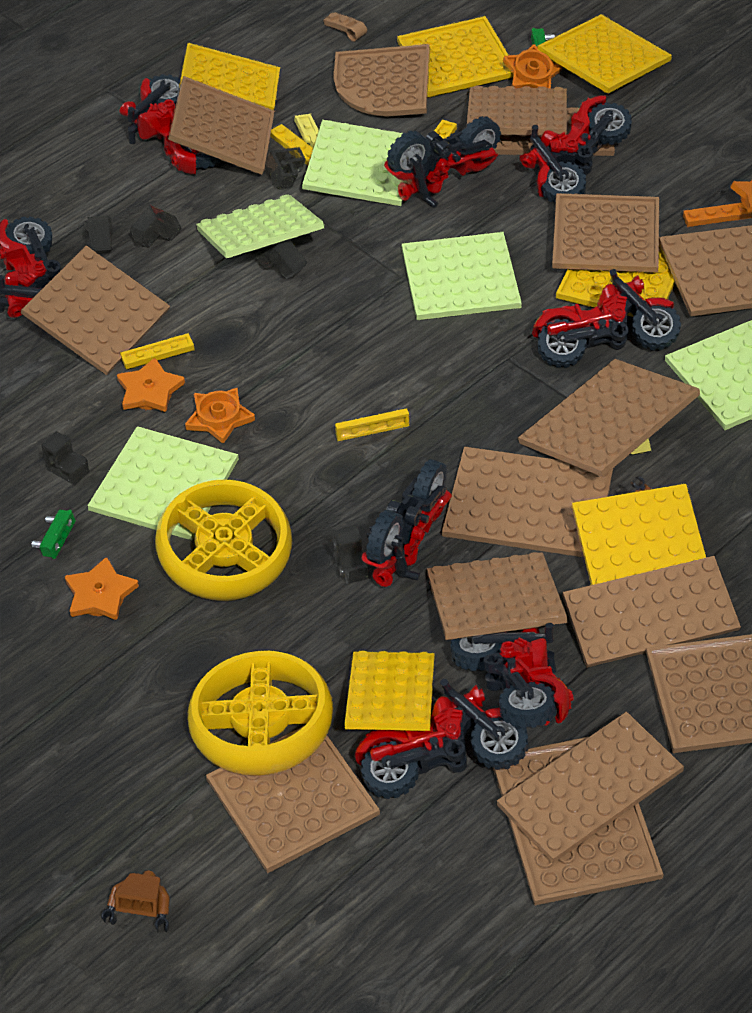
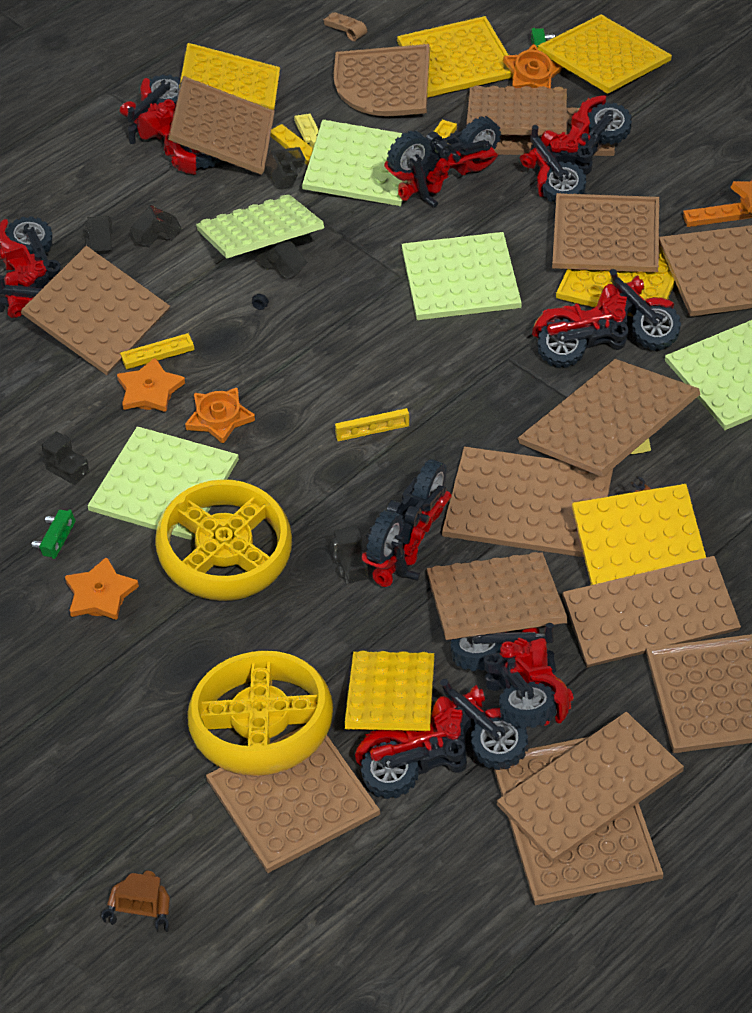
(260, 301): none -> black plate

